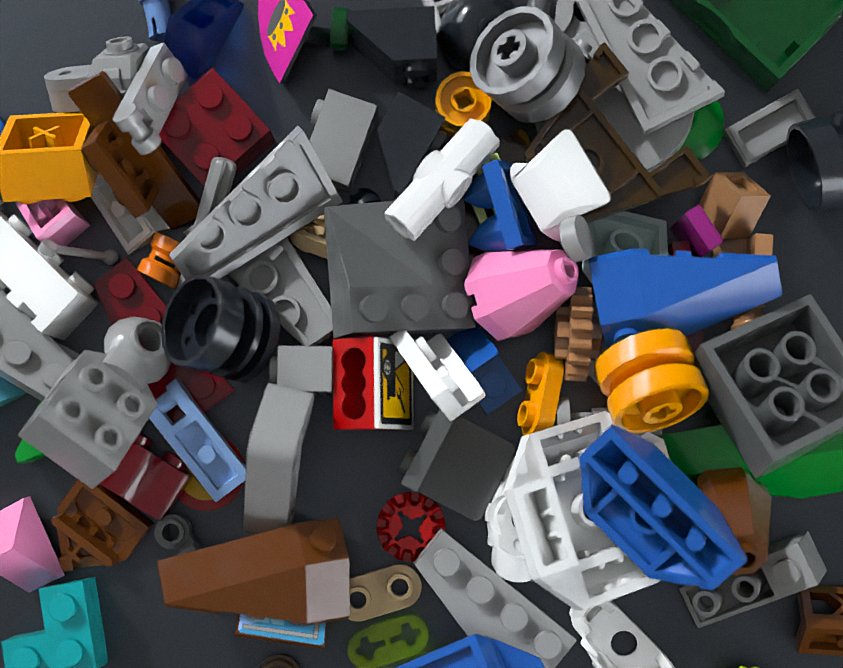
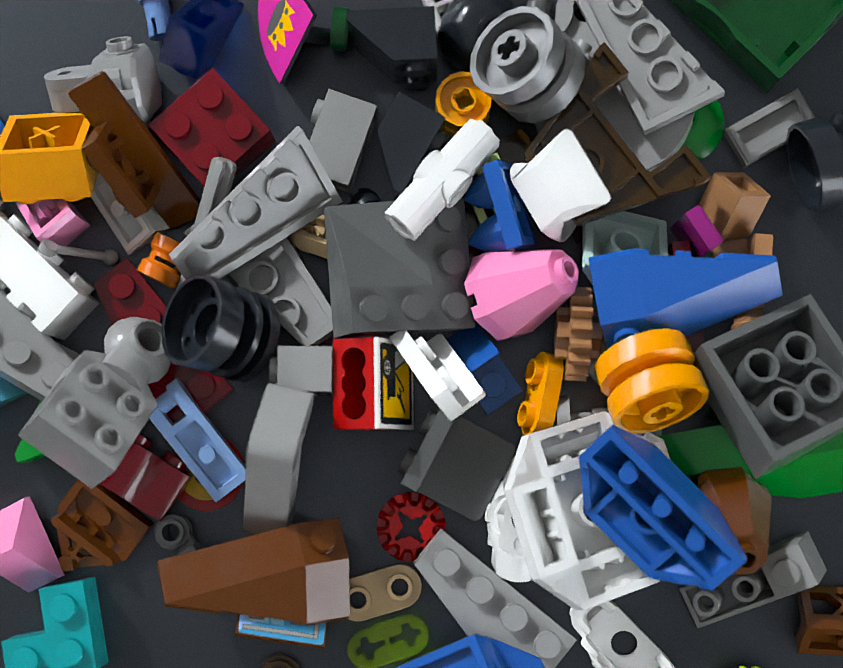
(150, 98): light grey plate -> none
(576, 238): light grey tile -> none

